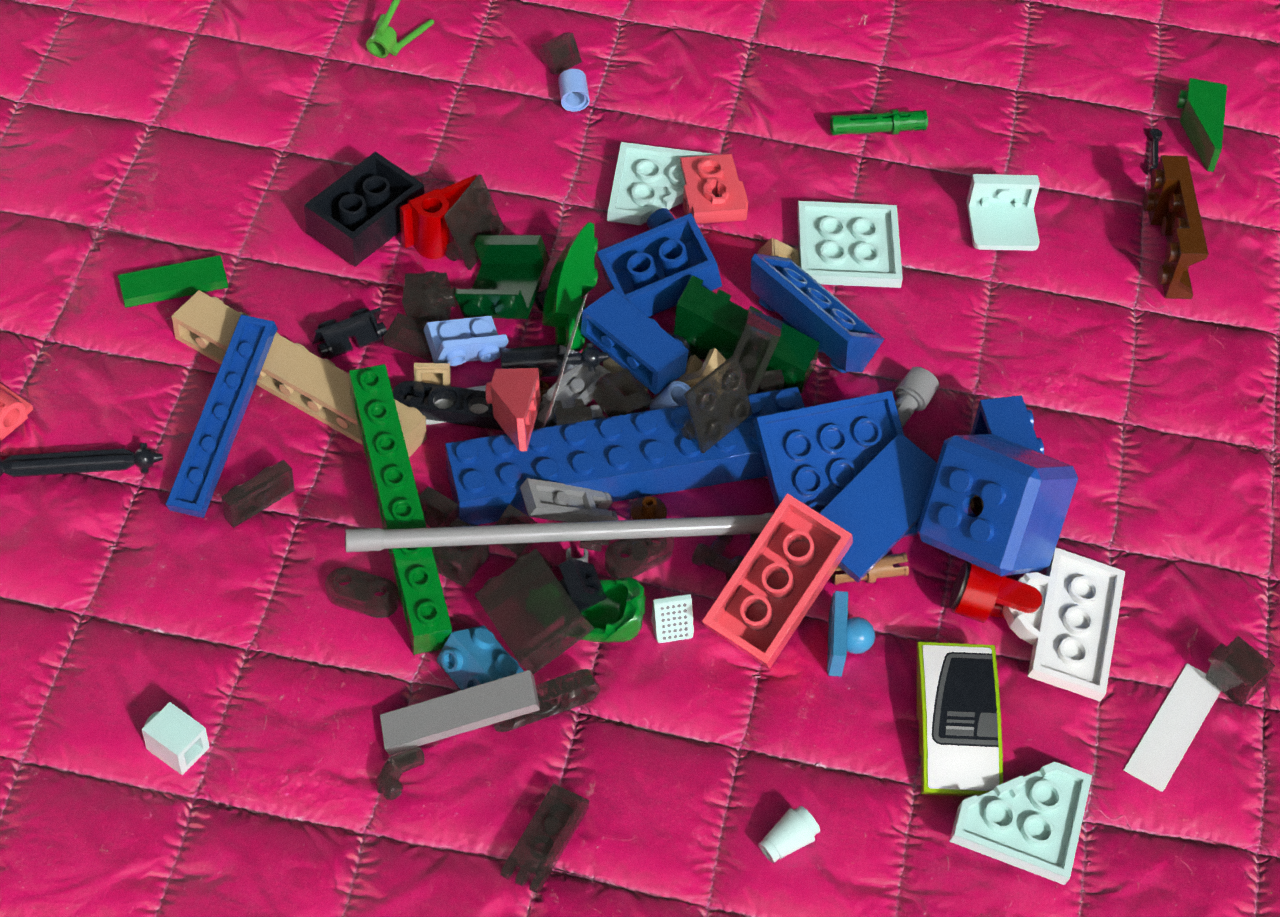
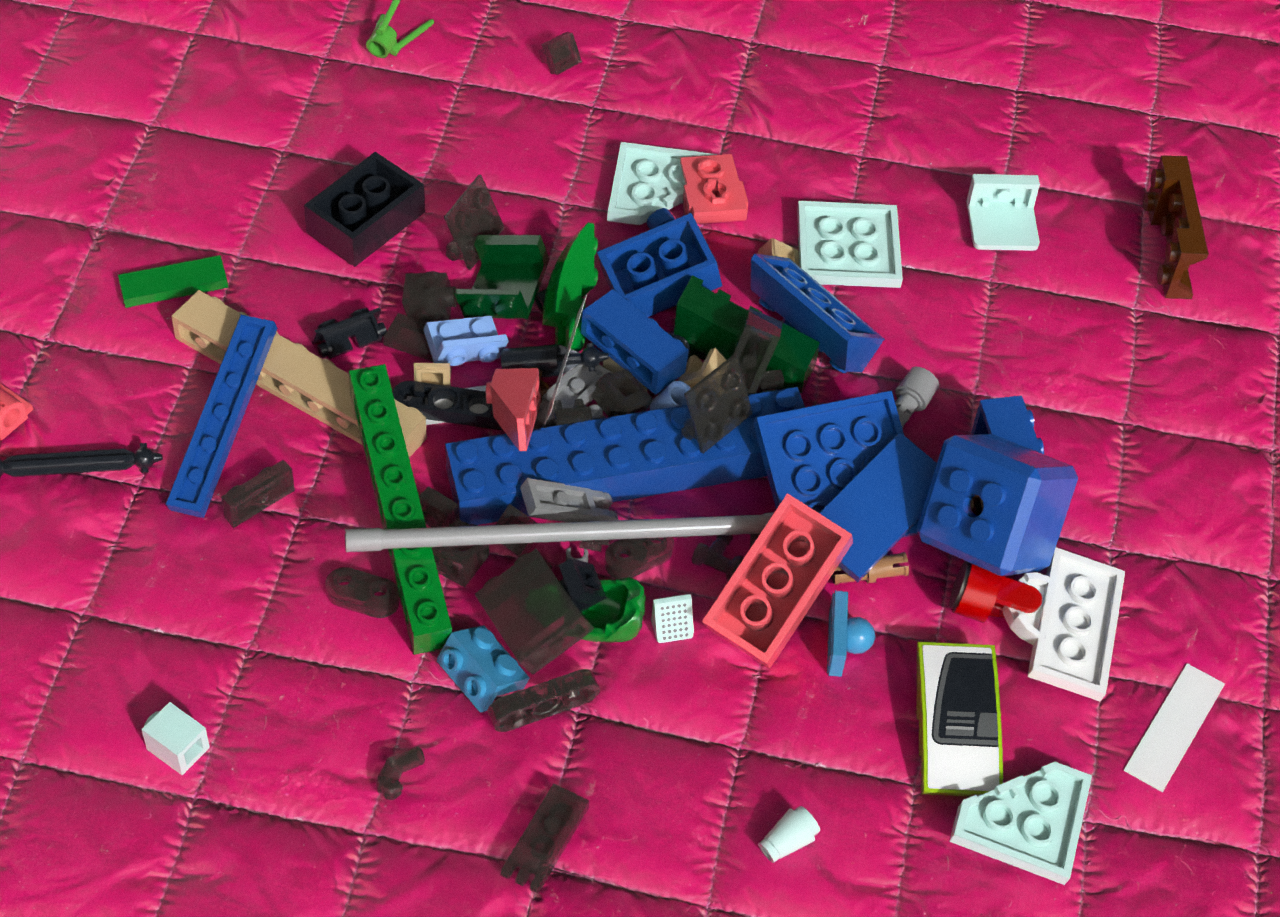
(424, 219): red piece -> none
(459, 712): light grey tile -> none
(573, 90): light blue beam -> none
(648, 508): reddish brown tile -> none
(879, 122): green pin -> none
(1155, 136): black hinge -> none
(1203, 118): green slope -> none
(1238, 670): clear smoke brick -> none

